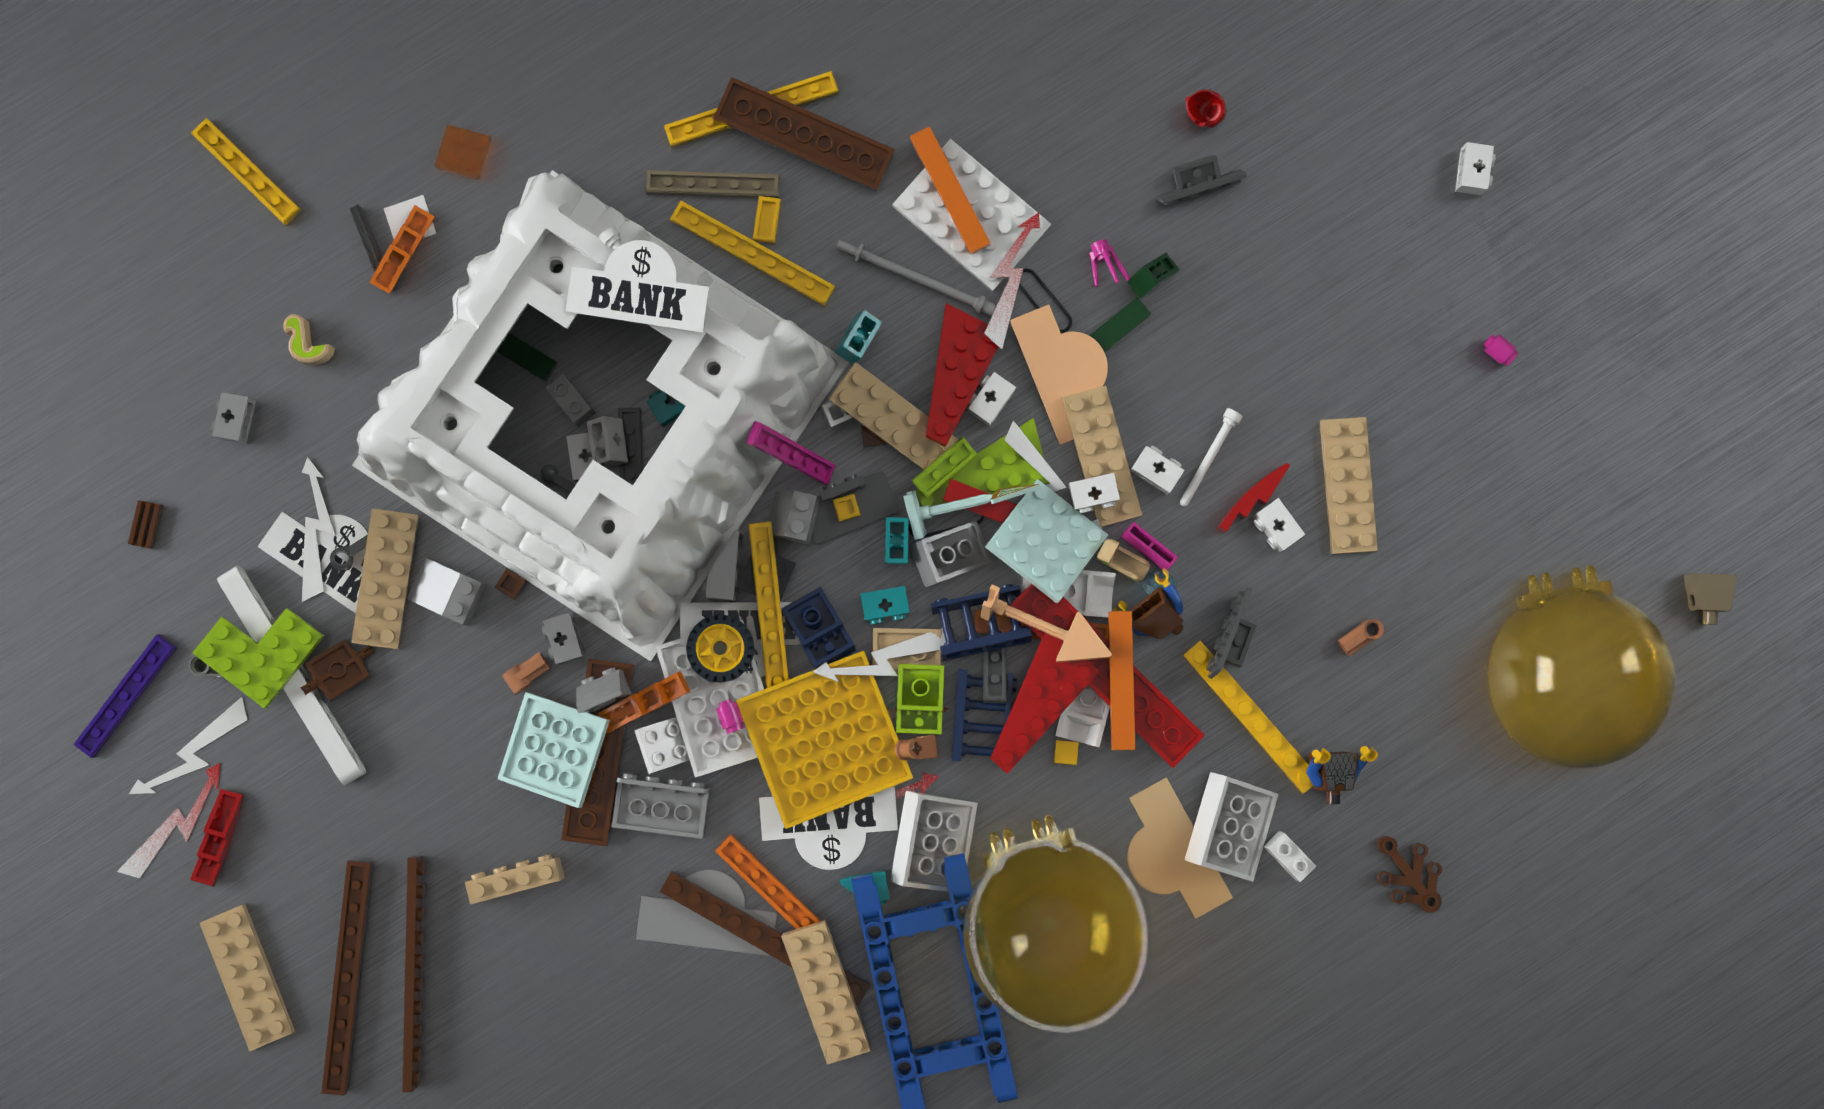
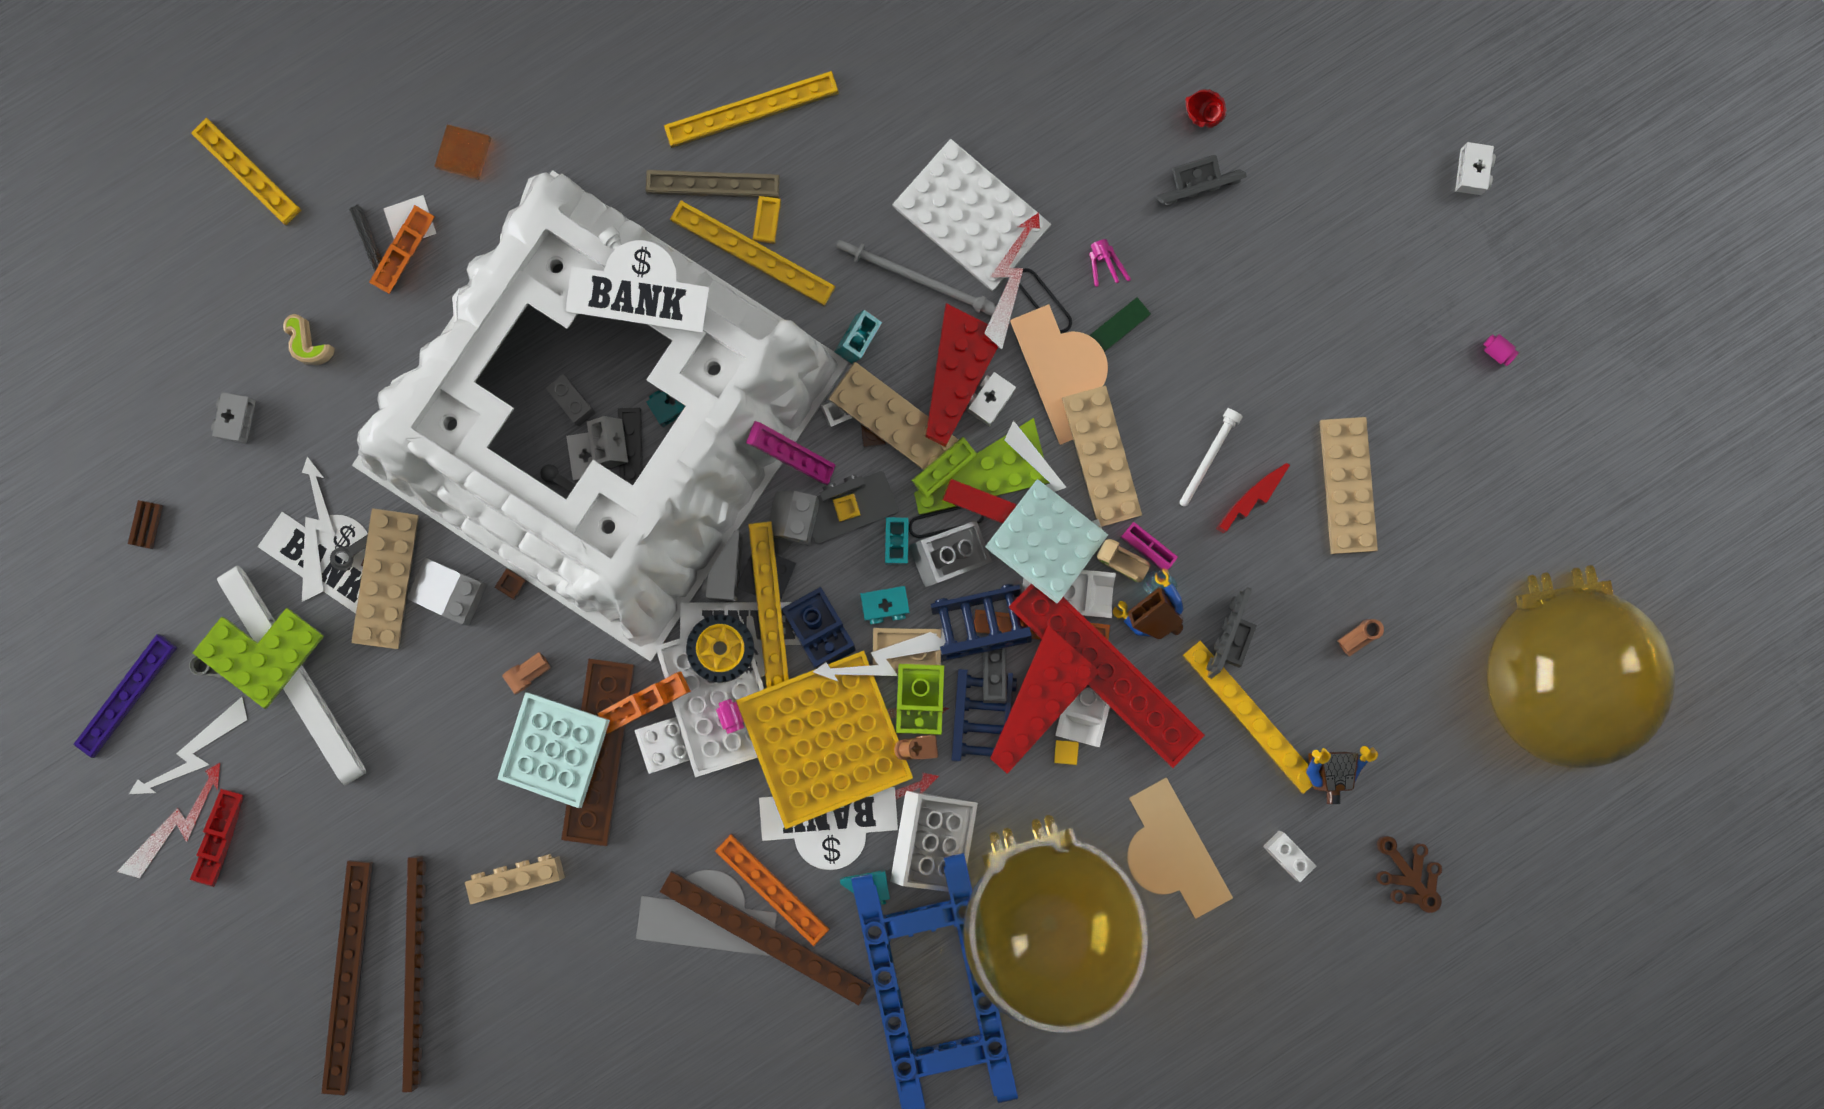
(247, 977): tan plate -> none
(337, 670): reddish brown plate -> none
(527, 357): dark green tile -> none
(572, 647): light grey brick -> none
(602, 691): light grey slope -> none
(660, 806): light grey bracket -> none
(803, 134): reddish brown plate -> none
(826, 992): tan plate -> none
(918, 514): light aqua piece -> none
(950, 190): orange tile -> none
(1079, 641): light nougat piece -> none
(1105, 484): white brick -> none
(1121, 680): orange tile -> none
(1153, 275): dark green arch -> none
(1162, 481): white brick -> none
(1231, 826): white slope -> none
(1287, 533): white brick -> none
(1710, 594): dark tan torso -> none

